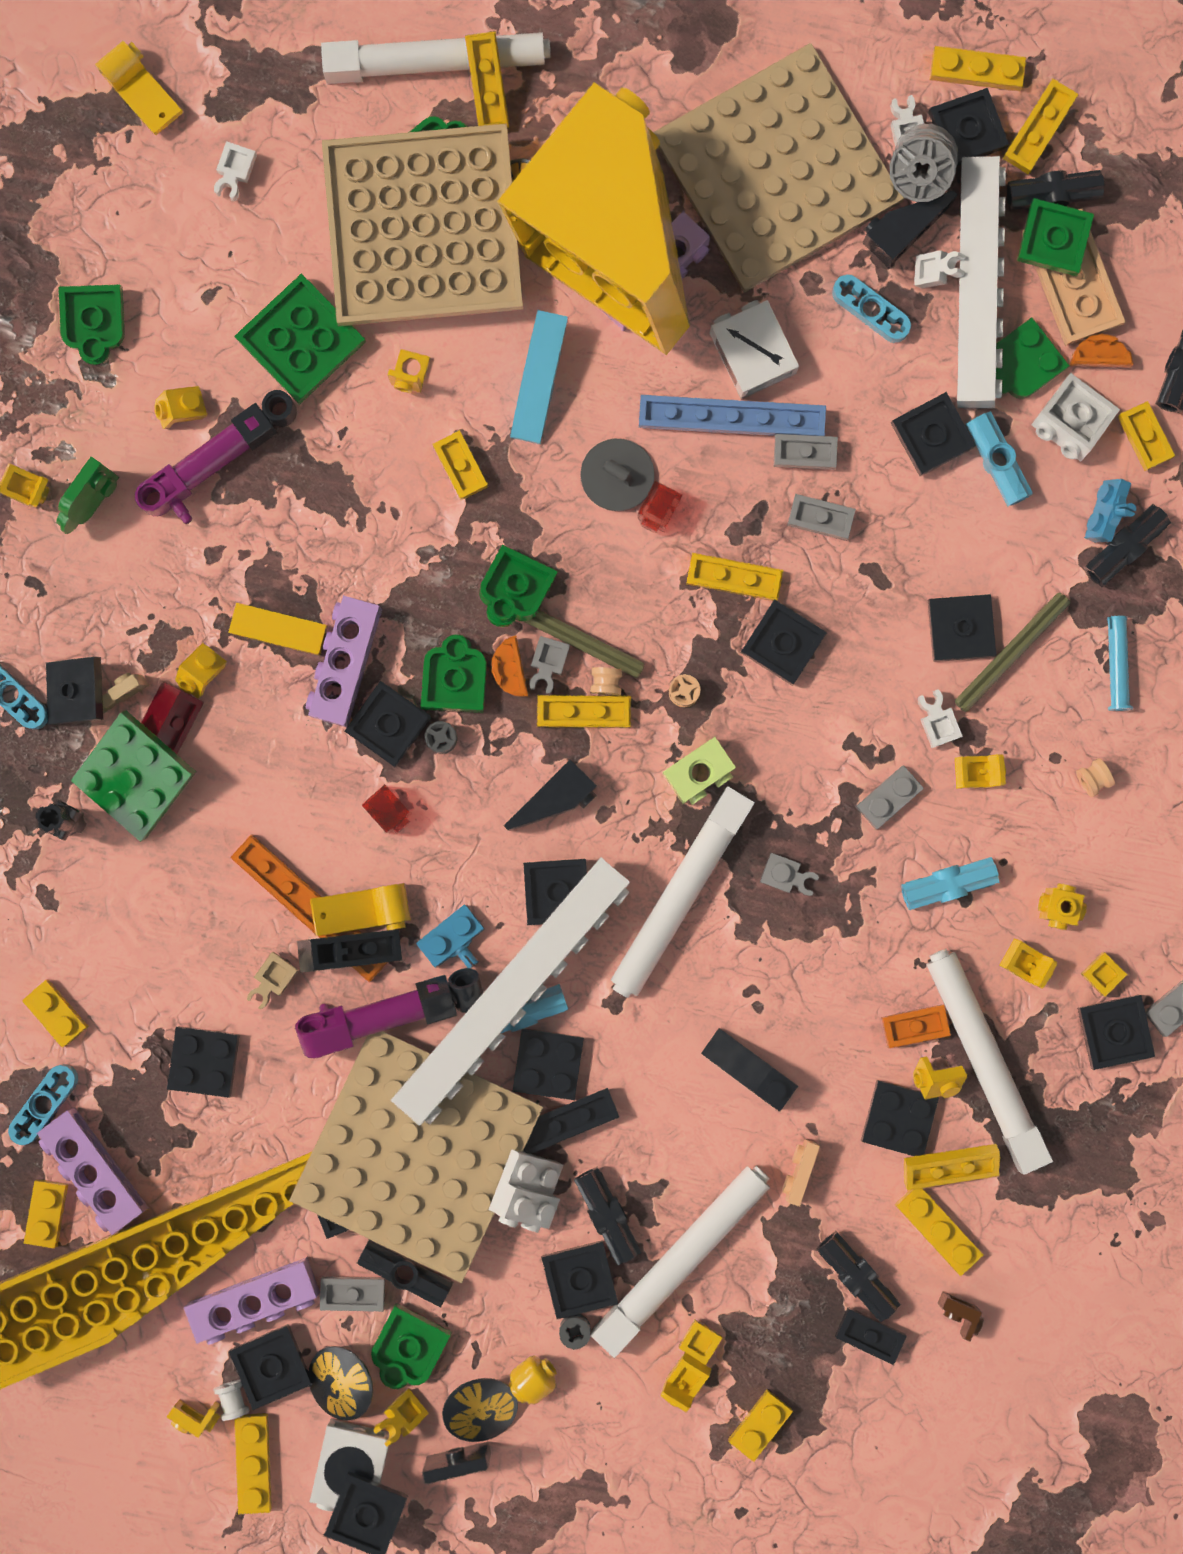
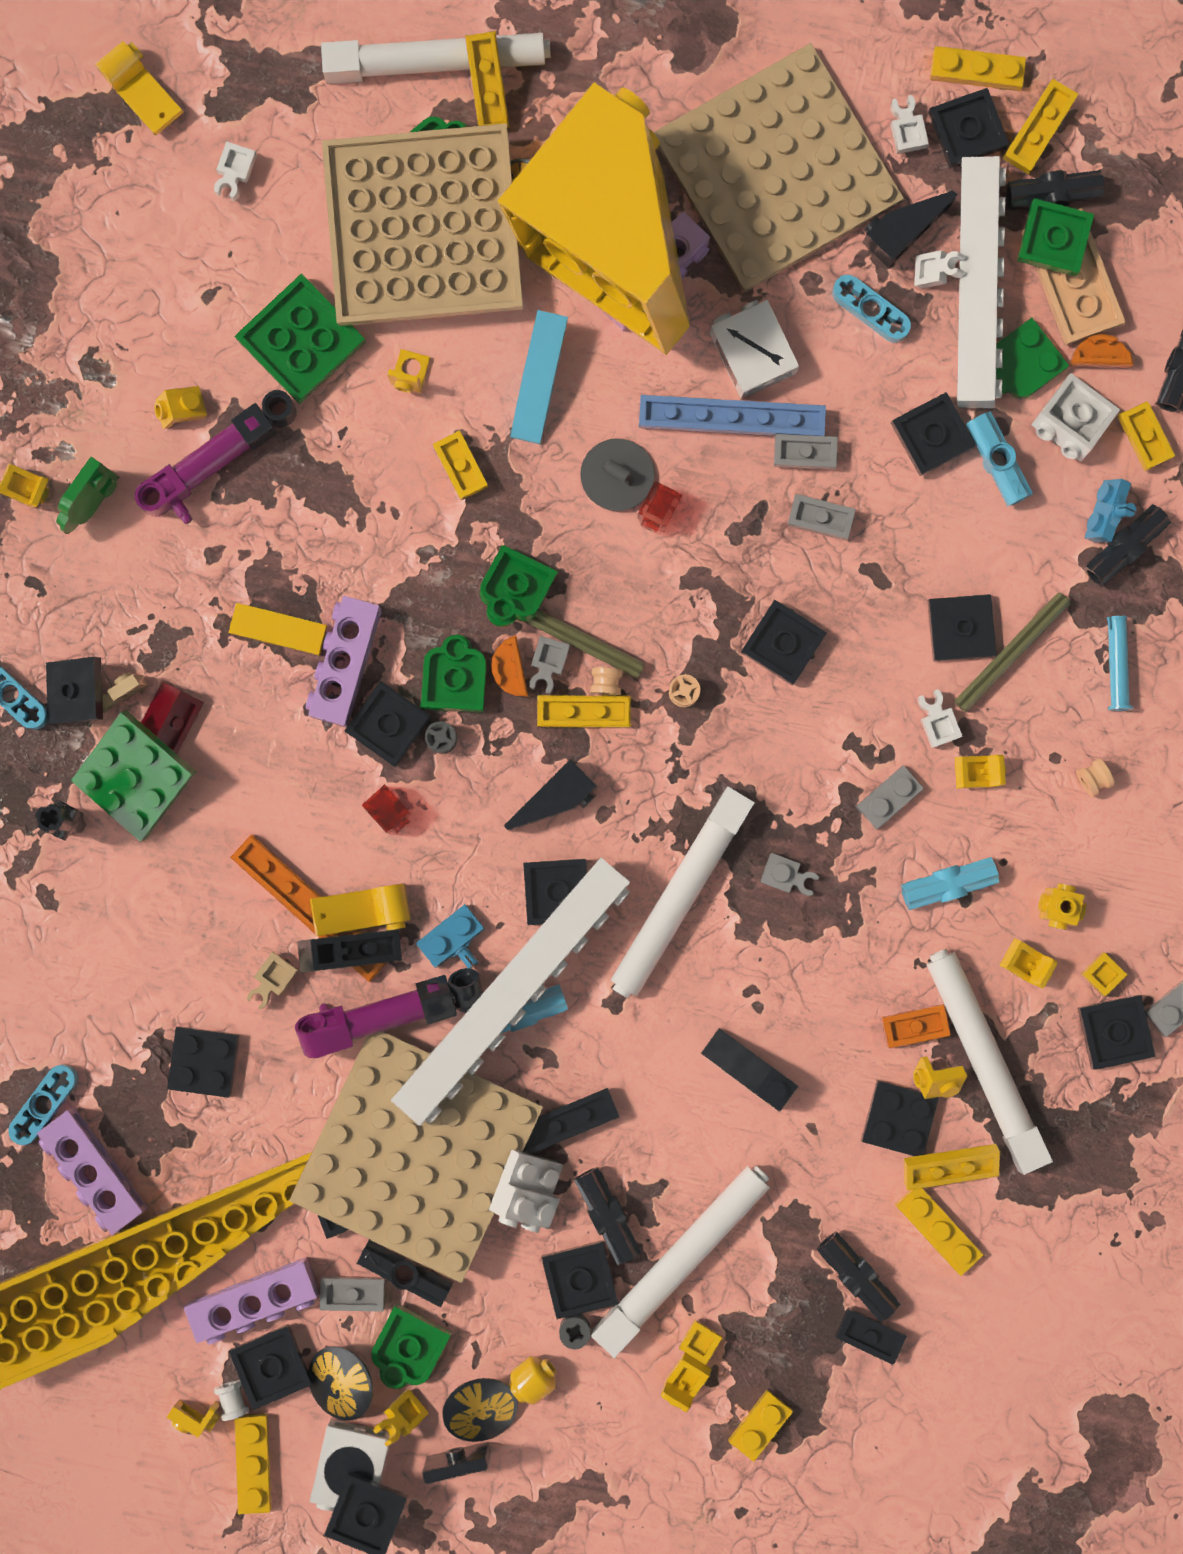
(45, 1213): yellow plate -> none
(55, 1013): yellow plate -> none
(92, 320): green plate -> none
(199, 670): yellow bracket -> none
(548, 1064): black plate -> none
(710, 755): yellowish green brick -> none
(734, 577): yellow tile -> none
(795, 1185): light nougat plate -> none
(925, 145): light grey wheel -> none
(959, 1309): reddish brown bracket -> none

